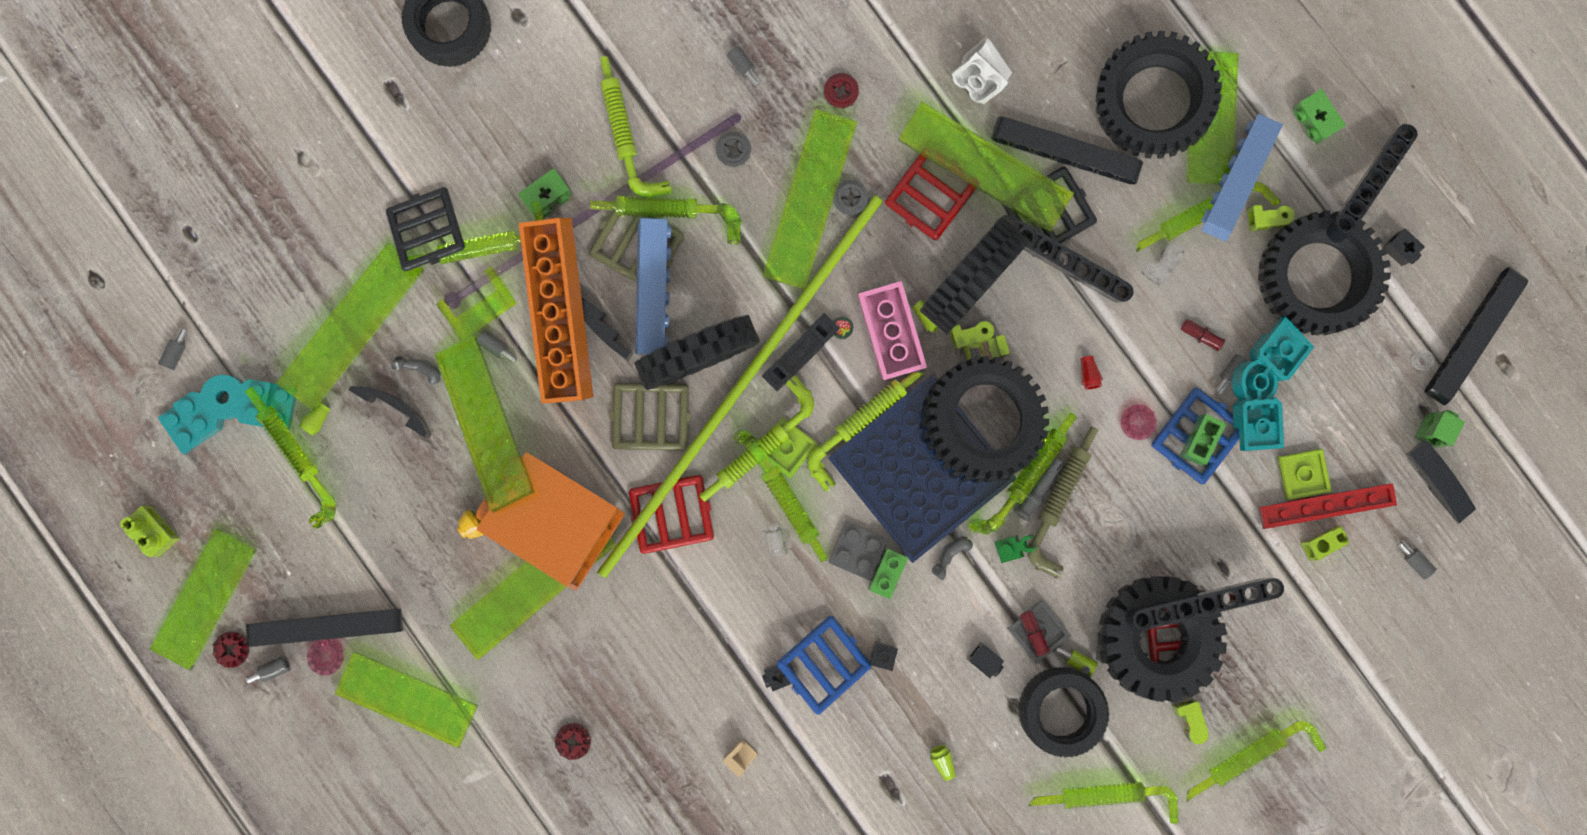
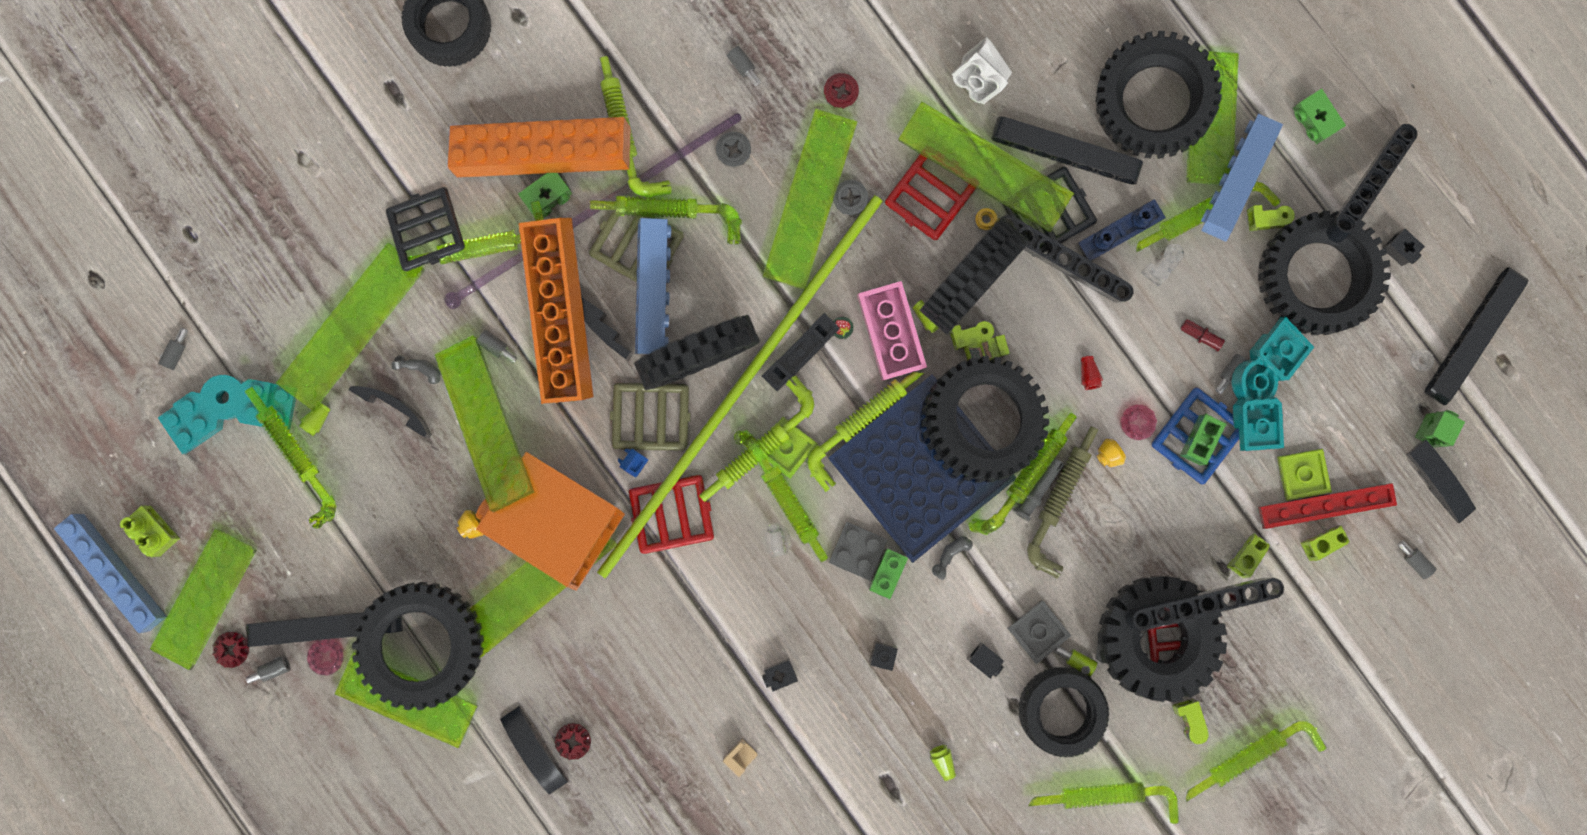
(110, 572): none -> medium blue brick
(463, 635): none -> black tyre
(482, 312): clear neon green plate -> none
(532, 751): none -> black slope
(539, 147): none -> orange brick
(633, 462): none -> blue tile
(849, 679): blue bar -> none
(985, 212): none -> yellow plate
(1012, 548): green plate -> none
(1034, 633): dark red axle -> none
(1111, 453): none -> yellow cone
(1121, 230): none -> dark blue plate
(1249, 556): none -> lime leg

